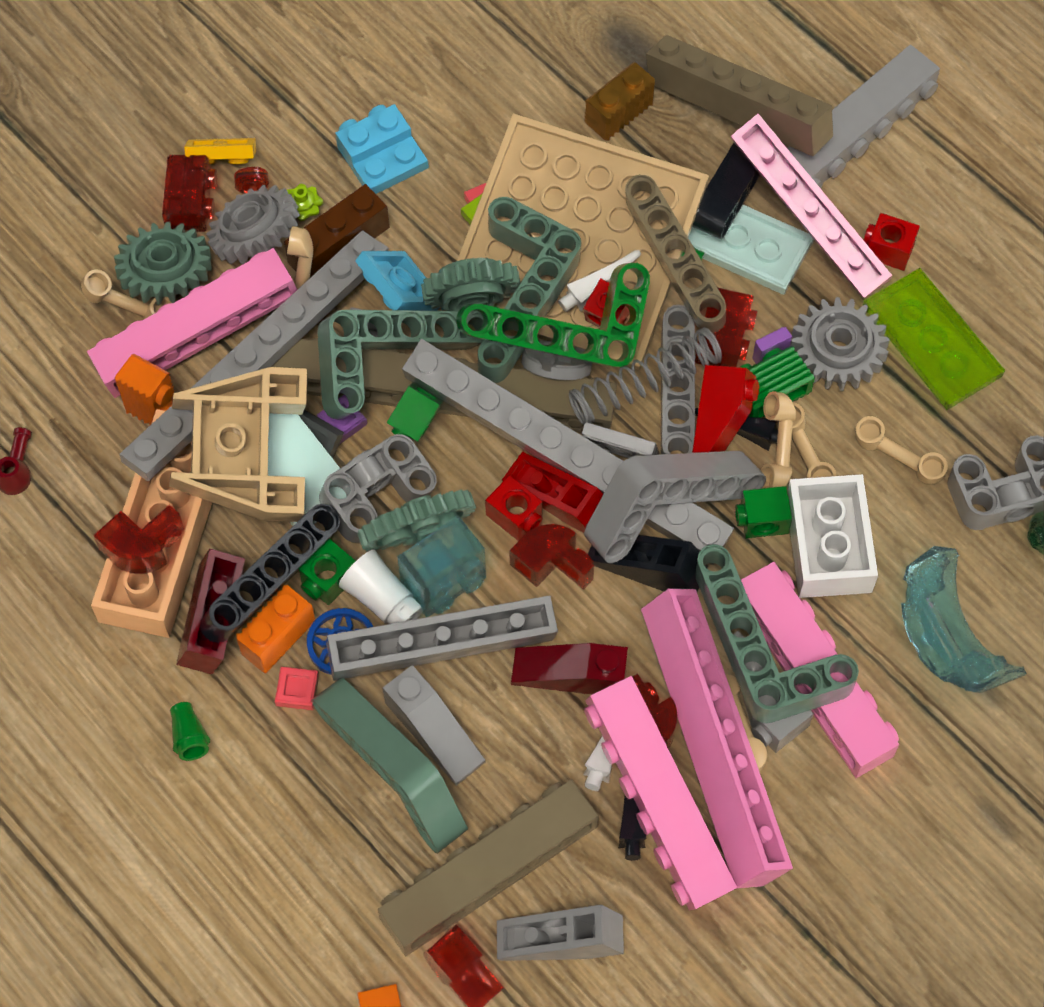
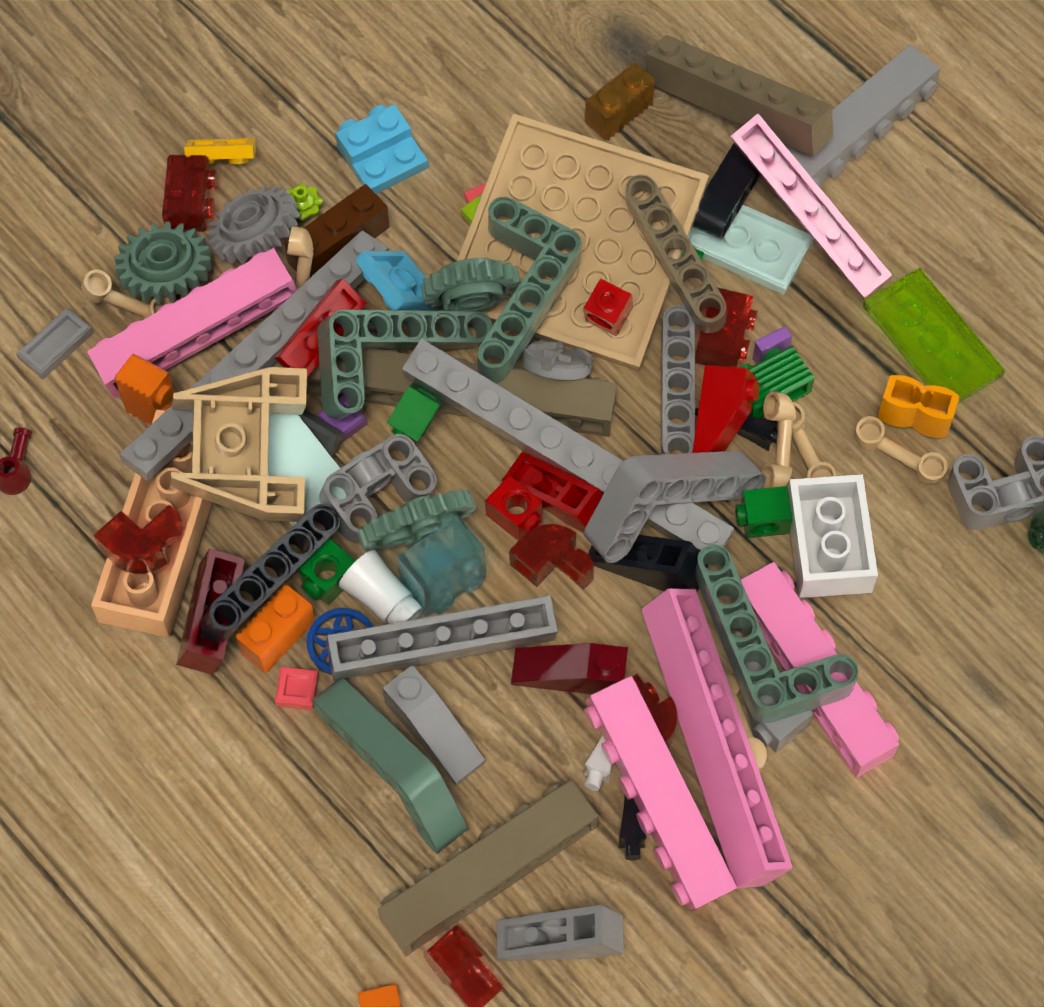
(54, 343): none -> light grey tile
(188, 734): green cone -> none
(250, 178): clear red tile -> none
(302, 346): none -> red plate
(565, 332): green beam -> none
(581, 289): white piece -> none
(588, 415): light grey piece -> none
(618, 442): light grey tile -> none
(863, 339): light grey gear -> none
(897, 230): red brick -> none
(918, 406): none -> light orange brick
(940, 630): clear light blue windscreen -> none

